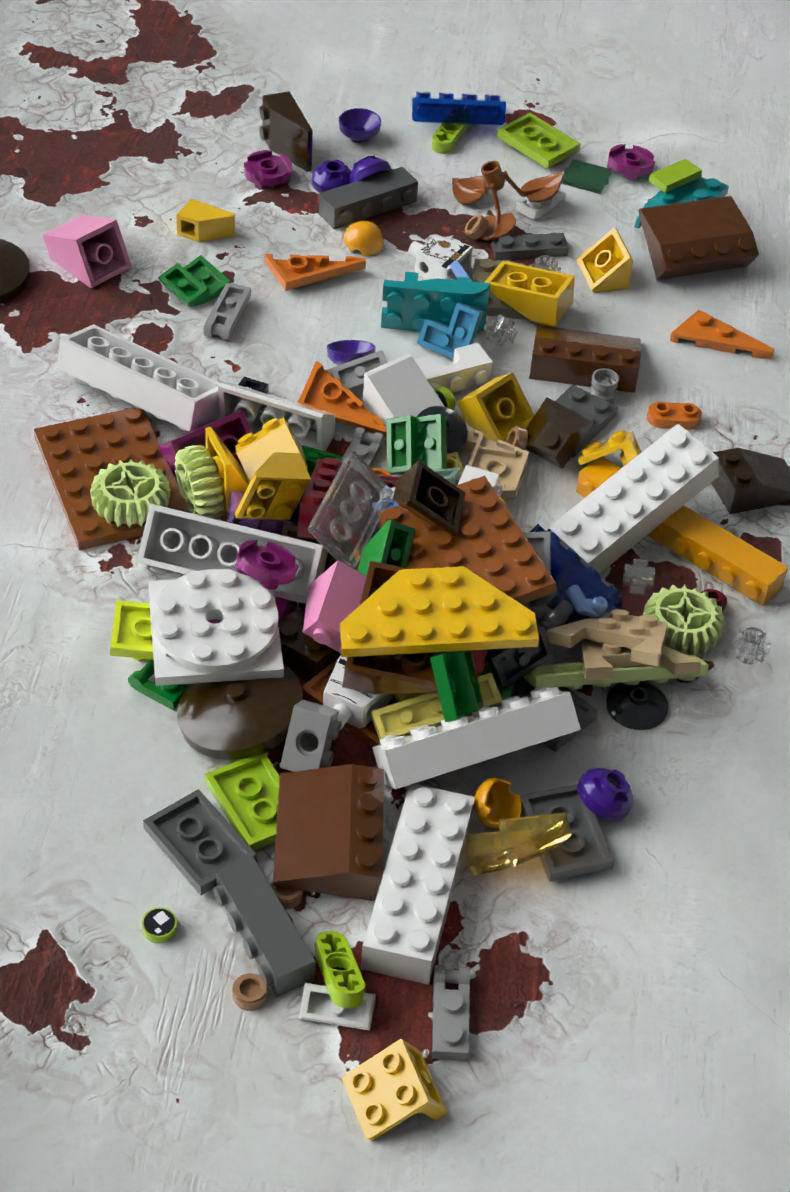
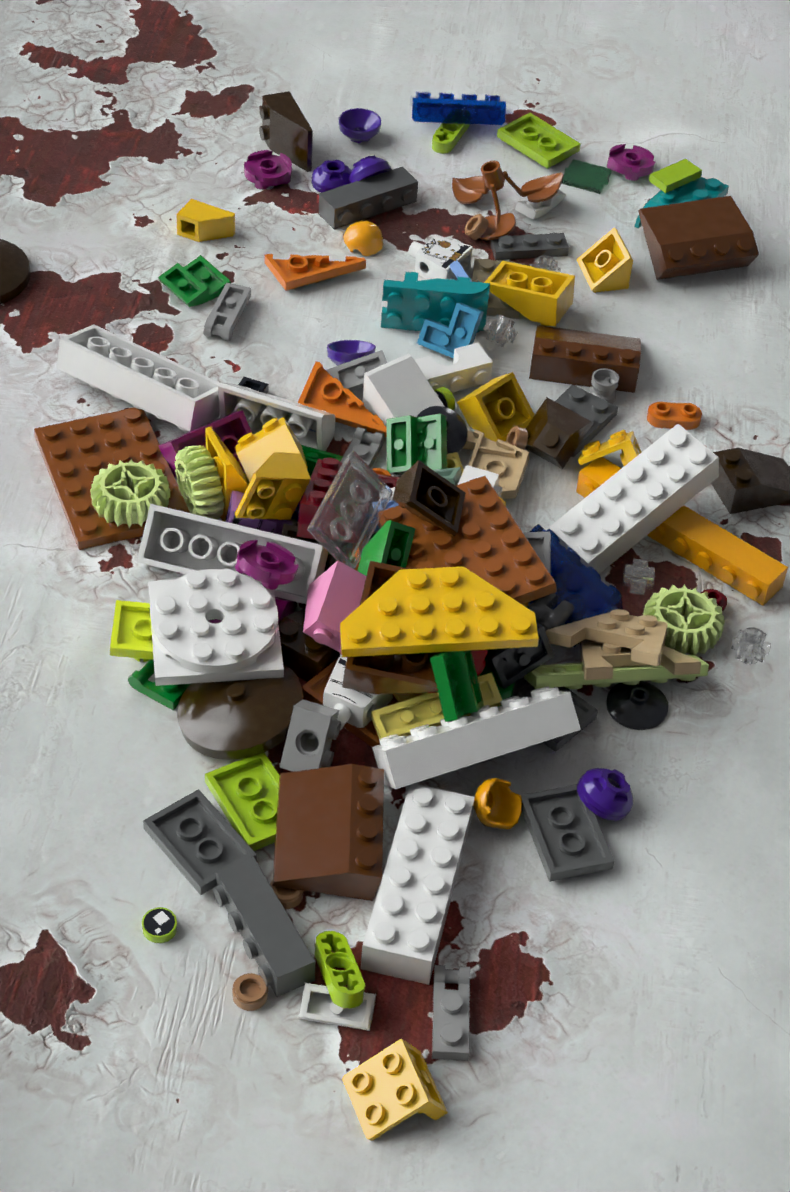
(89, 249): bright pink slope -> none
(515, 842): clear yellow slope -> none
(586, 607): medium blue arm -> none
(719, 336): orange wing -> none

